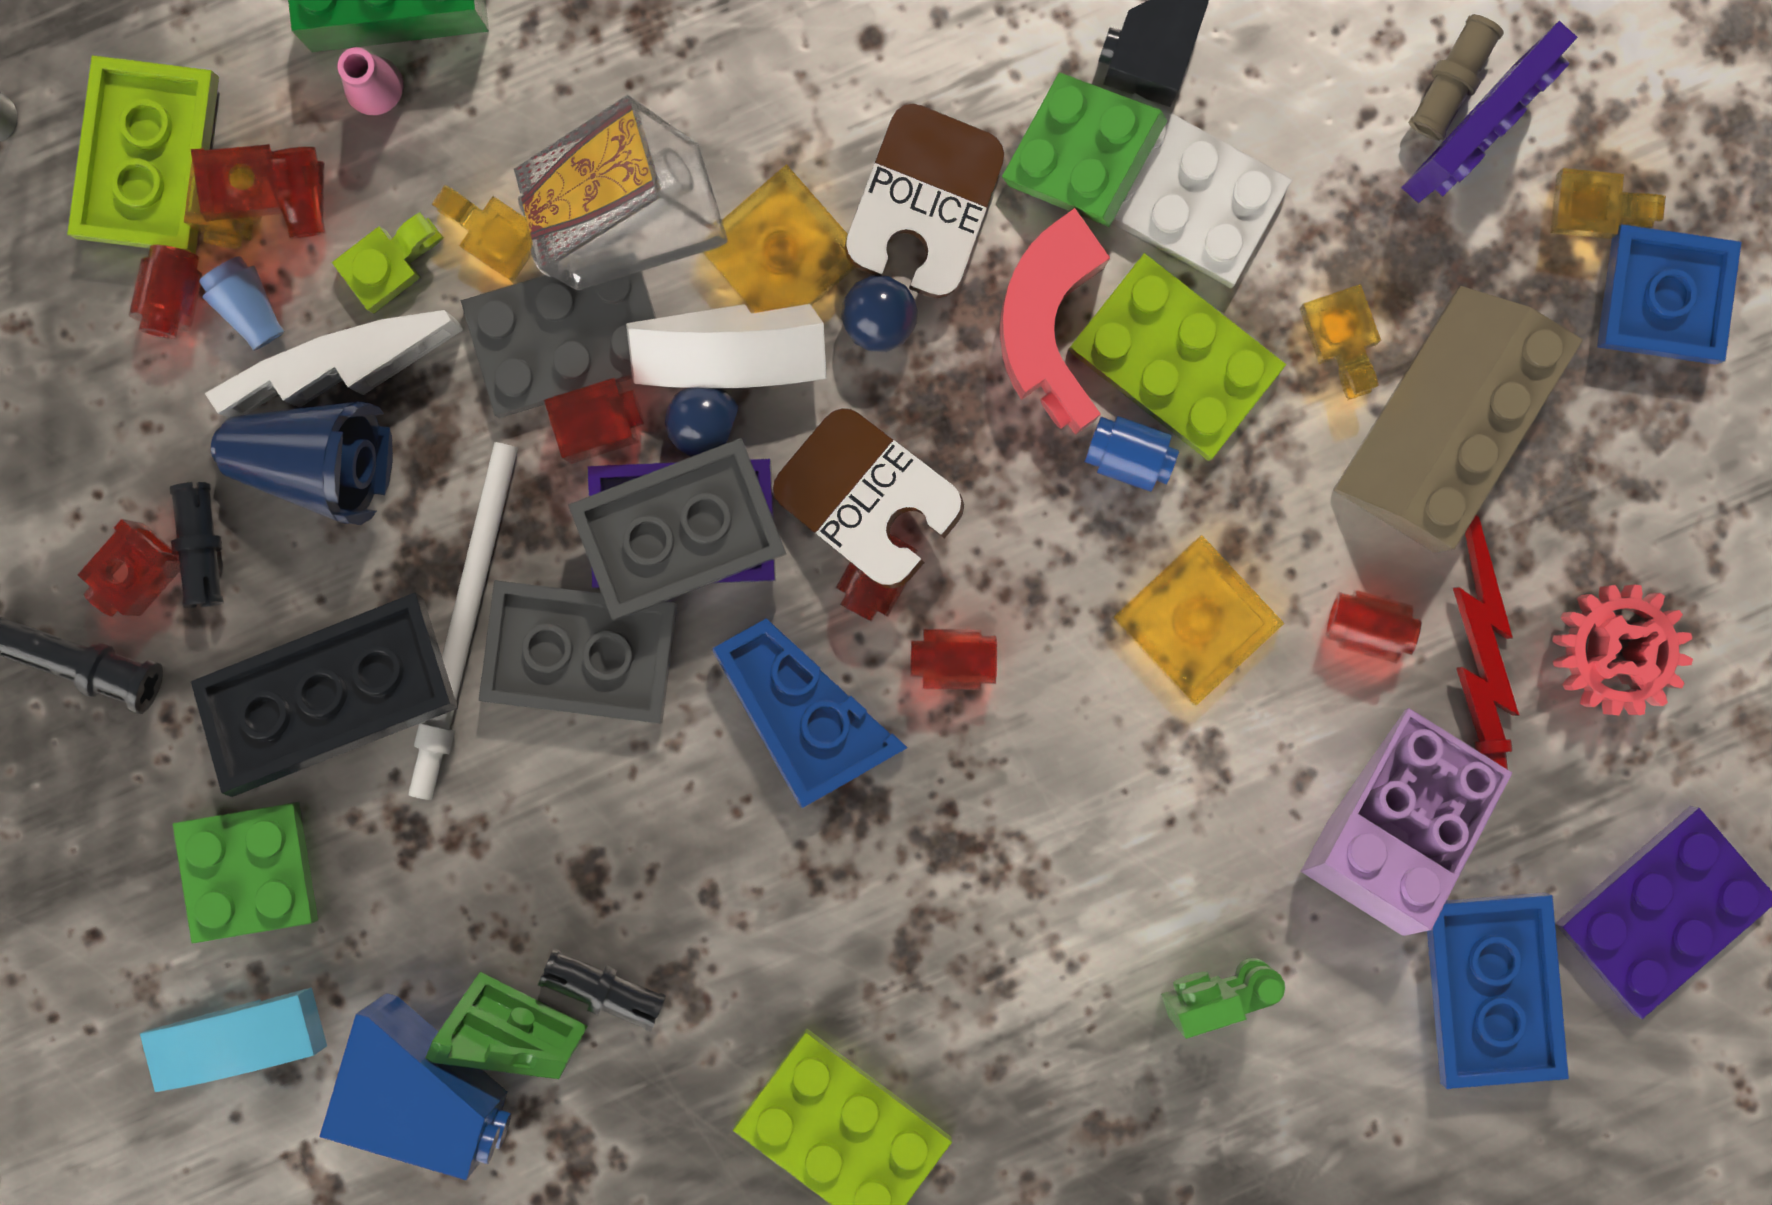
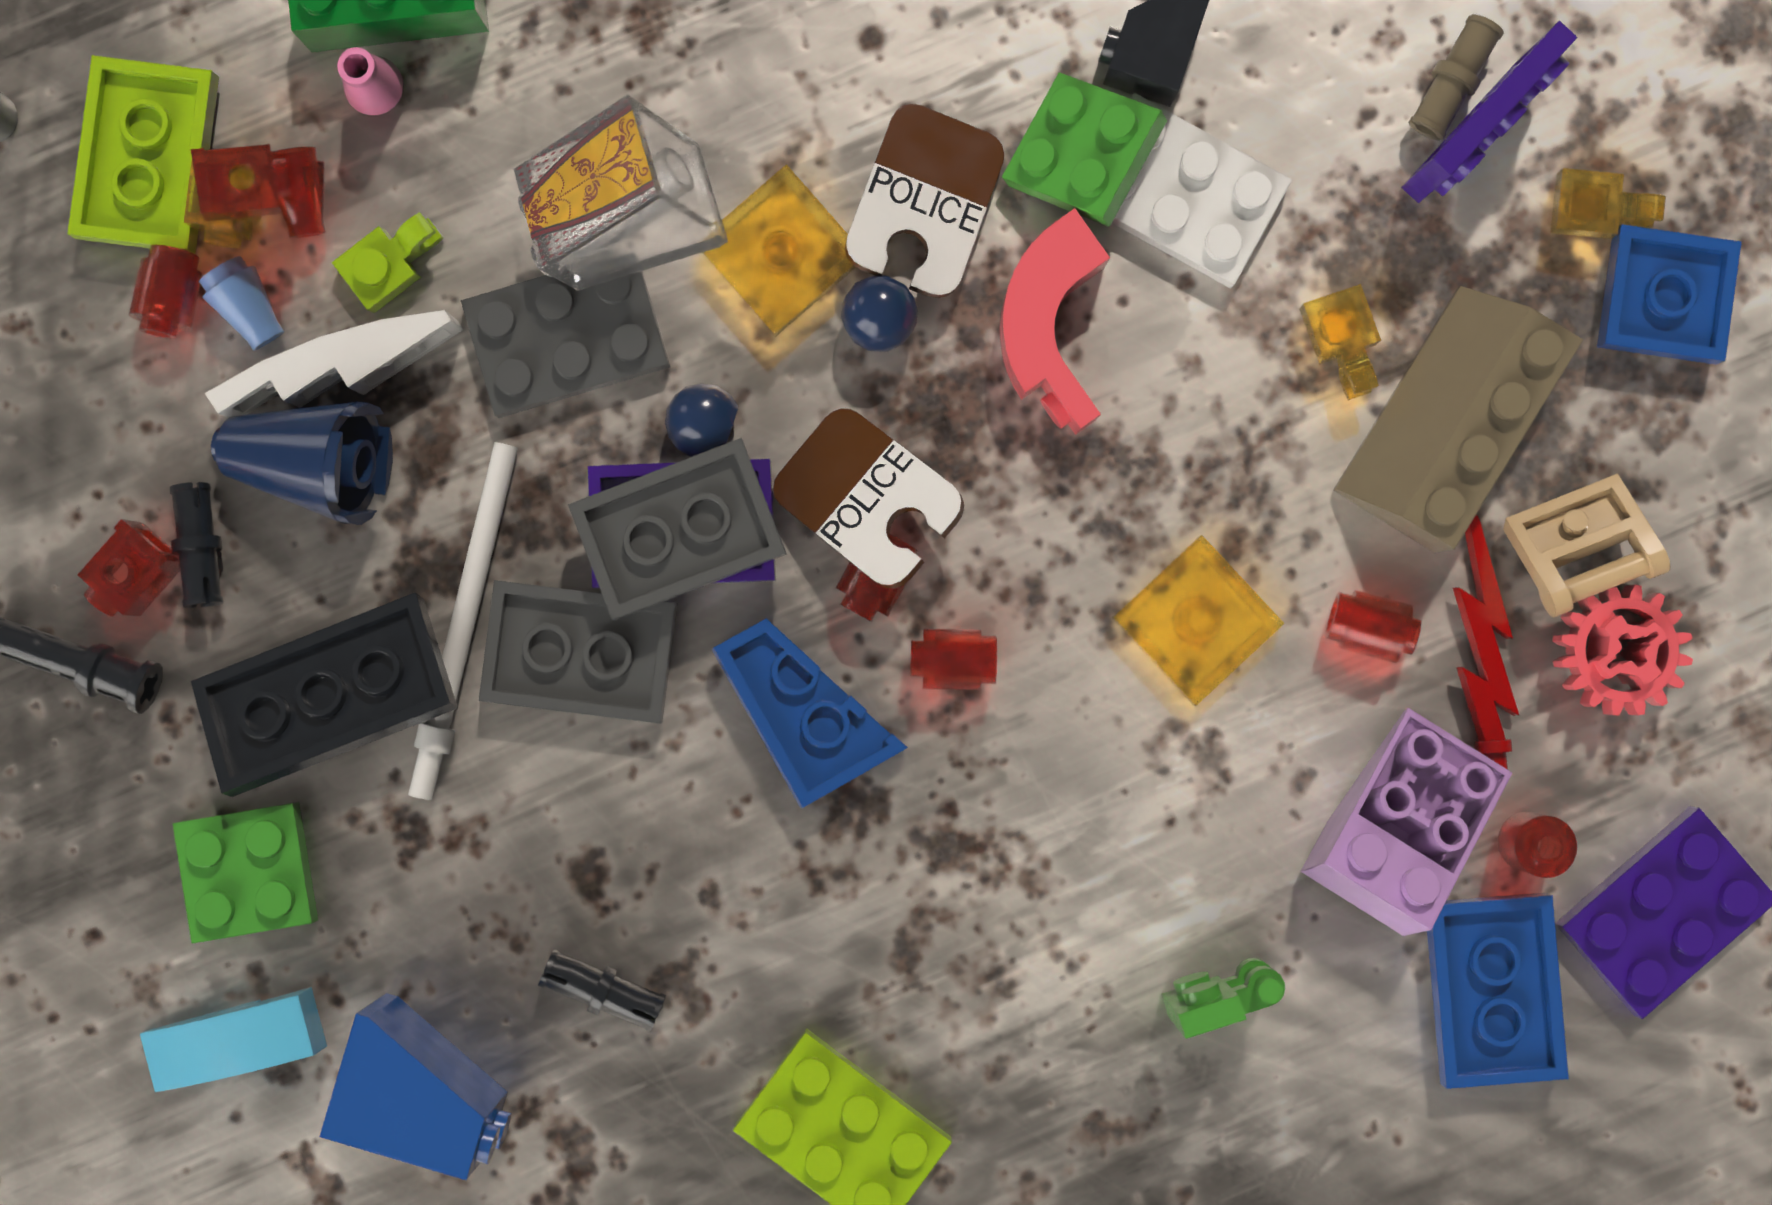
(494, 235): clear yellow plate -> none
(506, 1033): bright green wing -> none
(594, 420): clear red brick -> none
(728, 348): white slope -> none
(1132, 453): blue brick -> none
(1177, 357): lime plate -> none
(1520, 839): none -> clear red brick
(1578, 527): none -> tan plate

